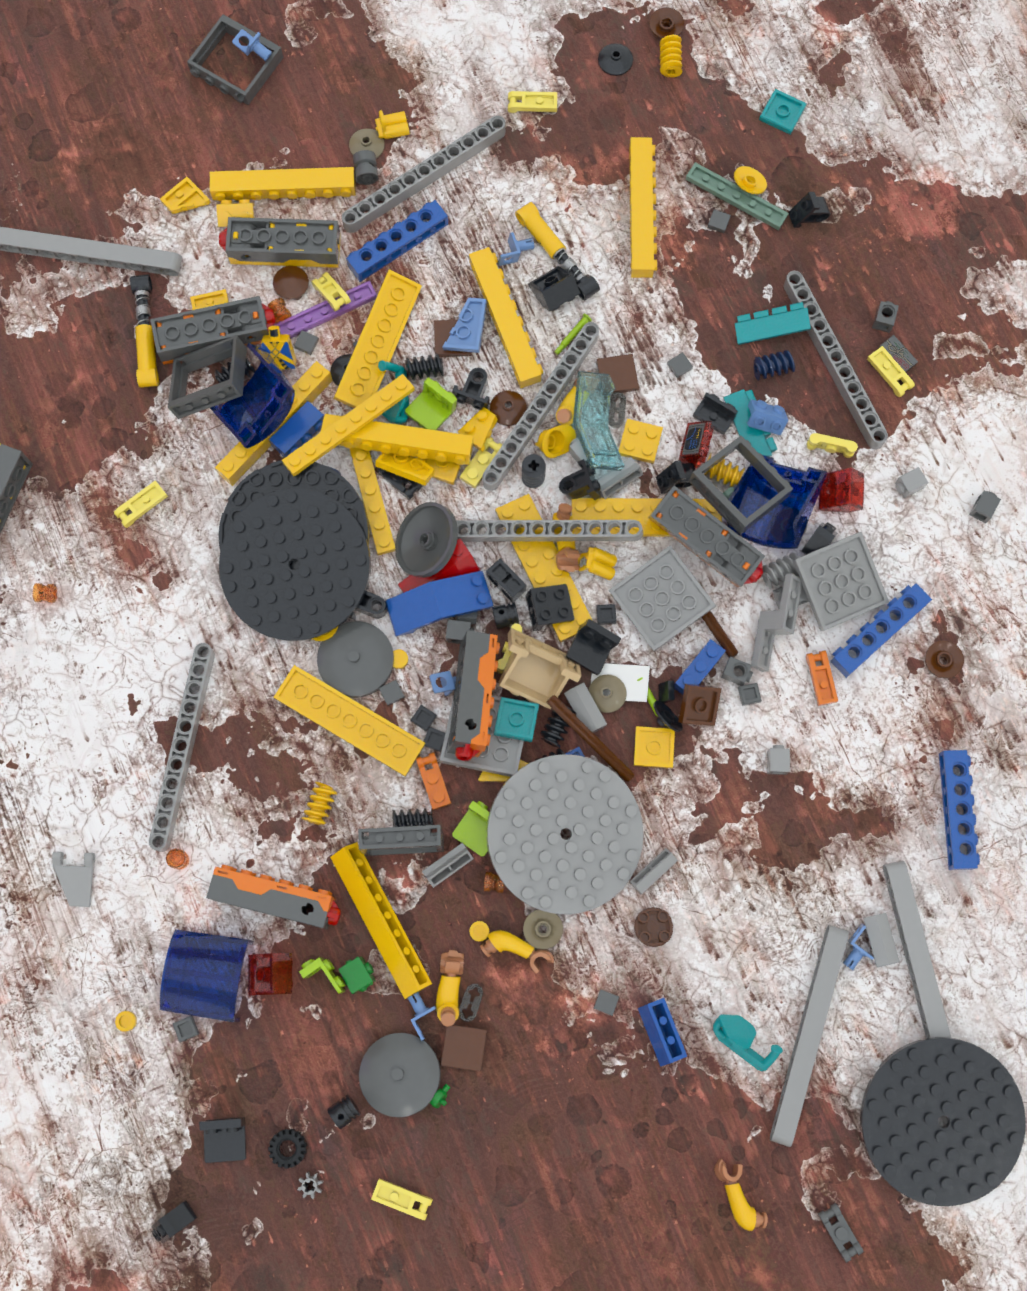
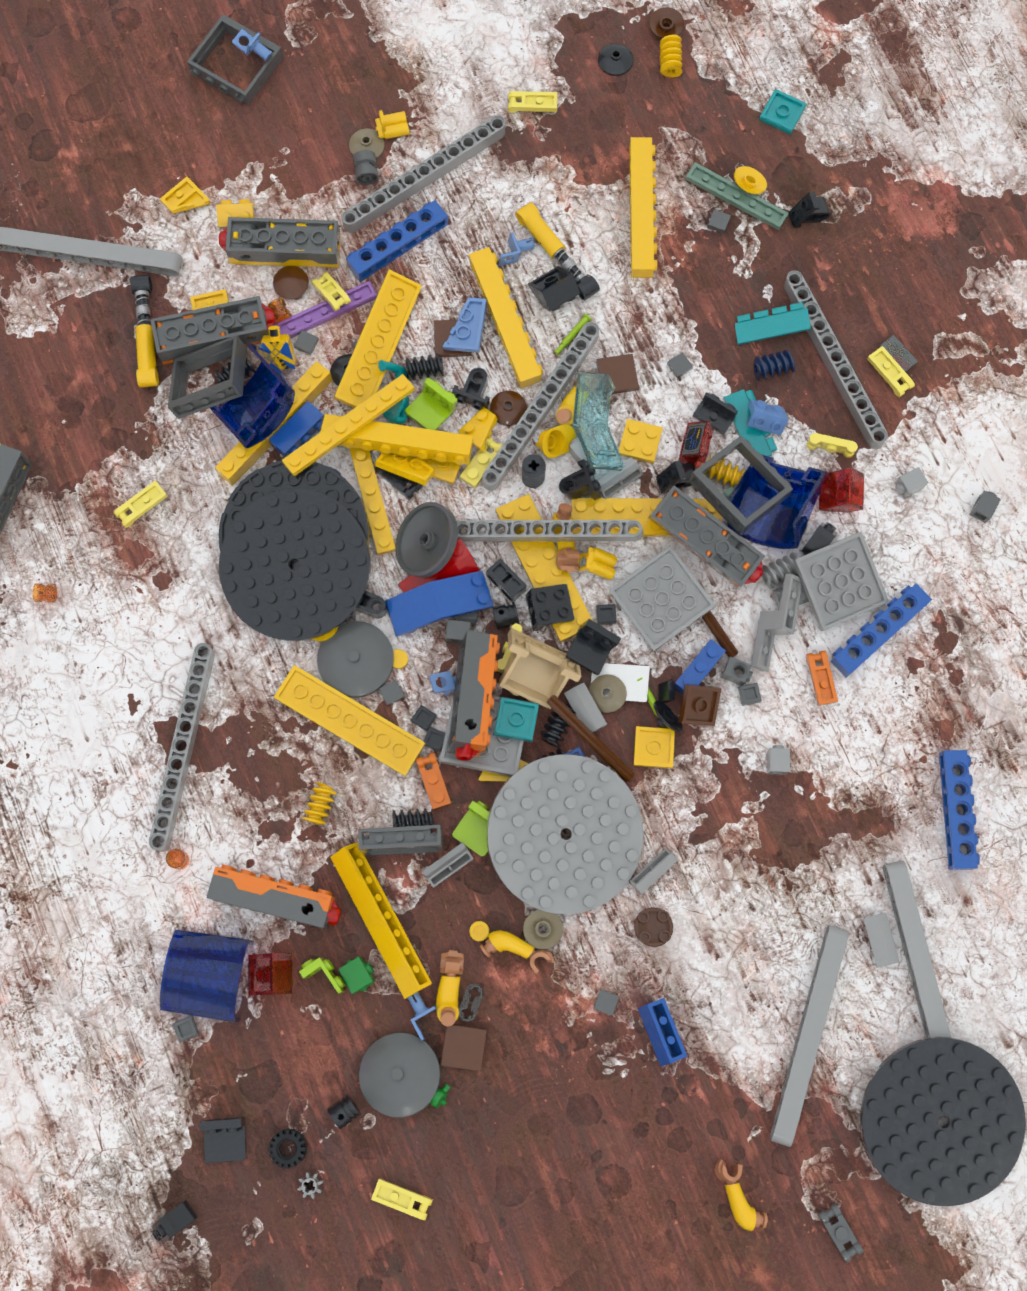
(75, 880): light grey flag -> none
(126, 1021): yellow tile -> none
(282, 183): yellow brick -> none
(489, 883): clear orange wheel -> none
(621, 410): clear smoke beam -> none
(738, 1036): teal piece -> none
(857, 952): medium blue bracket -> none
(885, 323): dark grey brick -> none
(952, 655): reddish brown dish -> none

